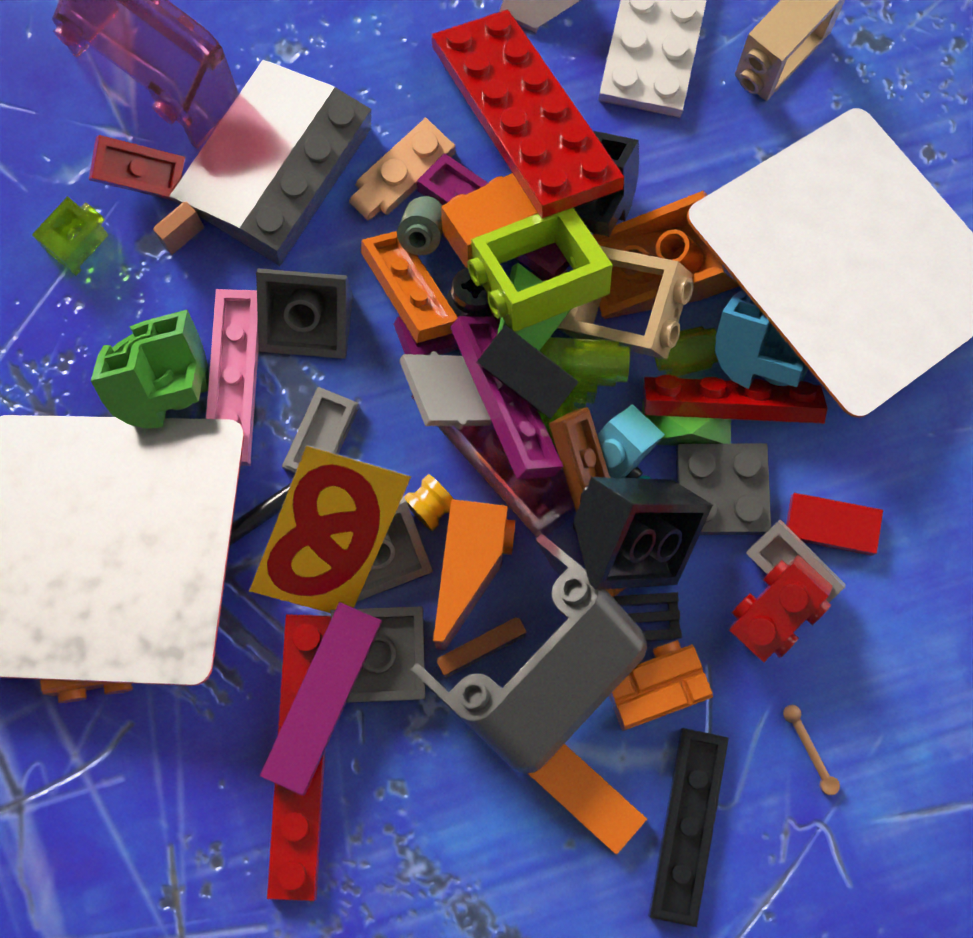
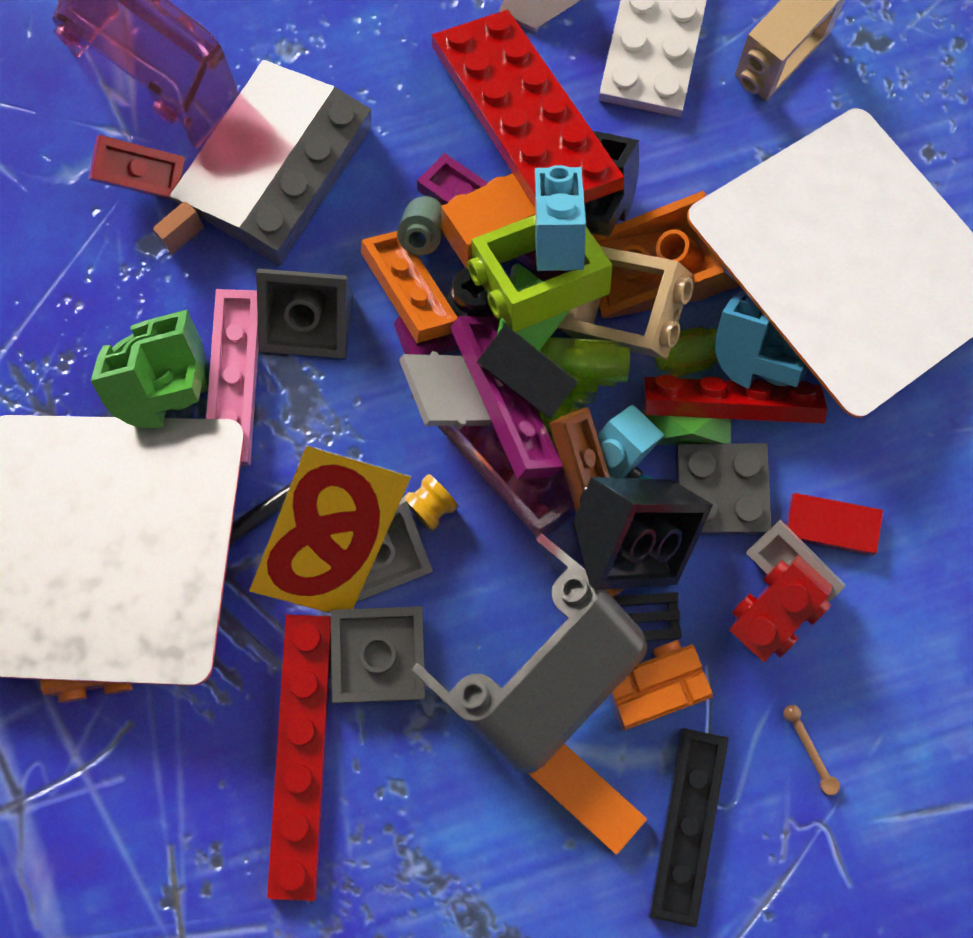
(62, 225): clear neon green brick -> none
(321, 699): magenta tile -> none
(323, 426): light grey tile -> none
(397, 172): light nougat hinge -> none
(472, 557): orange slope -> none
(481, 647): dark orange tile -> none
(559, 218): none -> medium azure slope

